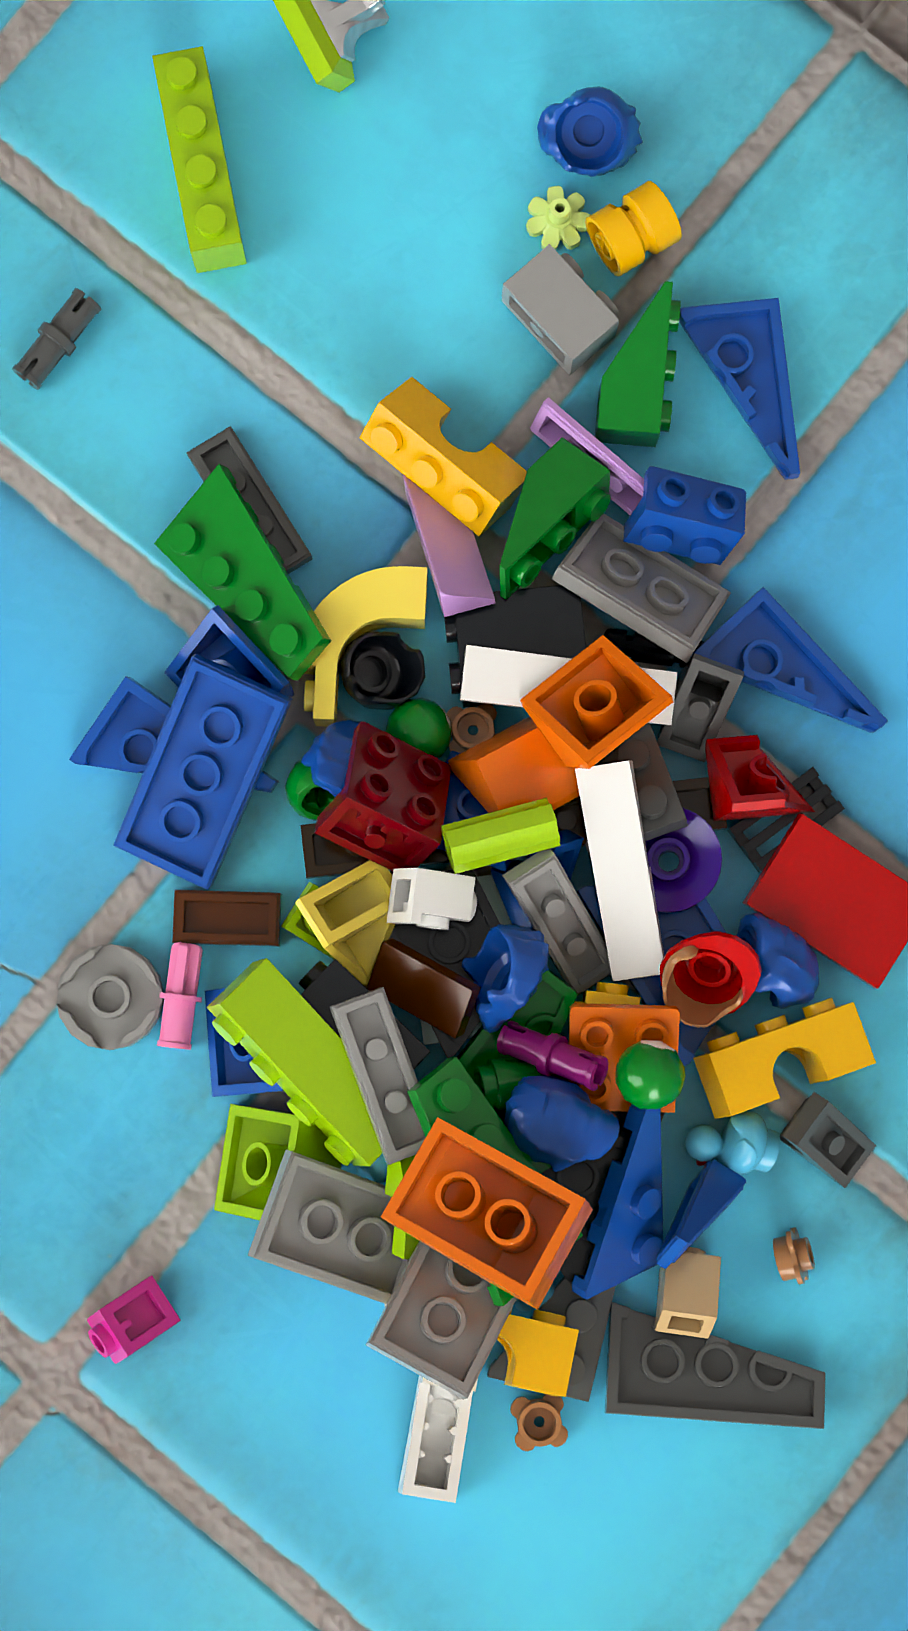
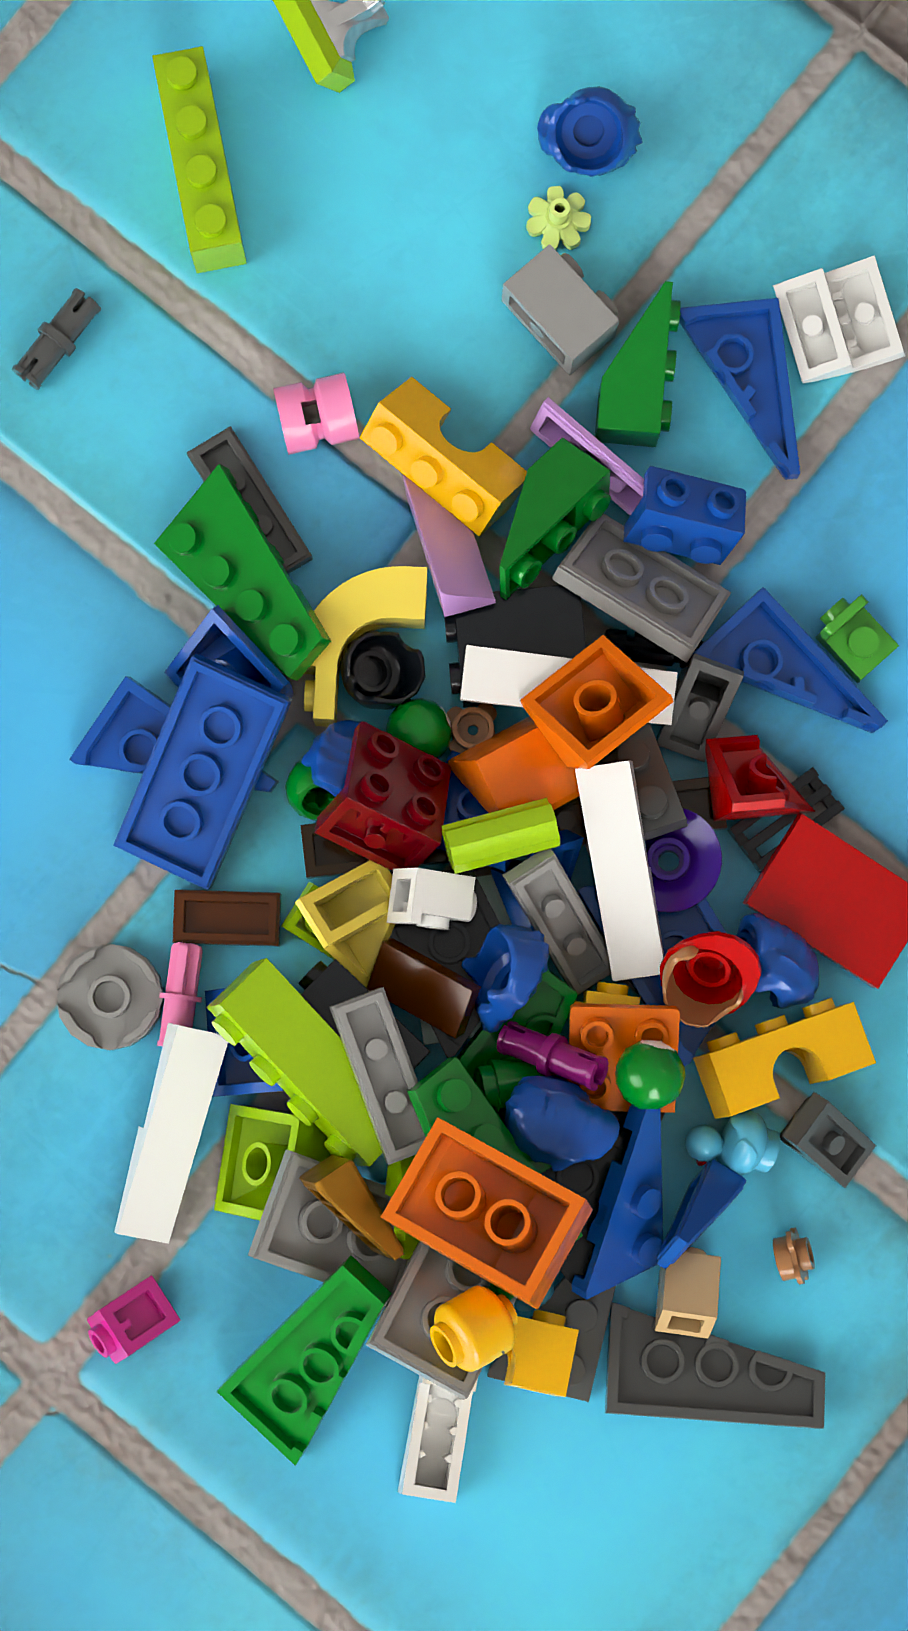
(170, 1133): none -> white slope
(303, 1363): none -> green wing
(334, 409): none -> bright pink wheel
(347, 1196): none -> pearl gold slope
(474, 1328): none -> yellow head
(528, 1433): medium nougat plate -> none
(640, 225): yellow wheel -> none
(839, 320): none -> white slope
(855, 637): none -> bright green bracket

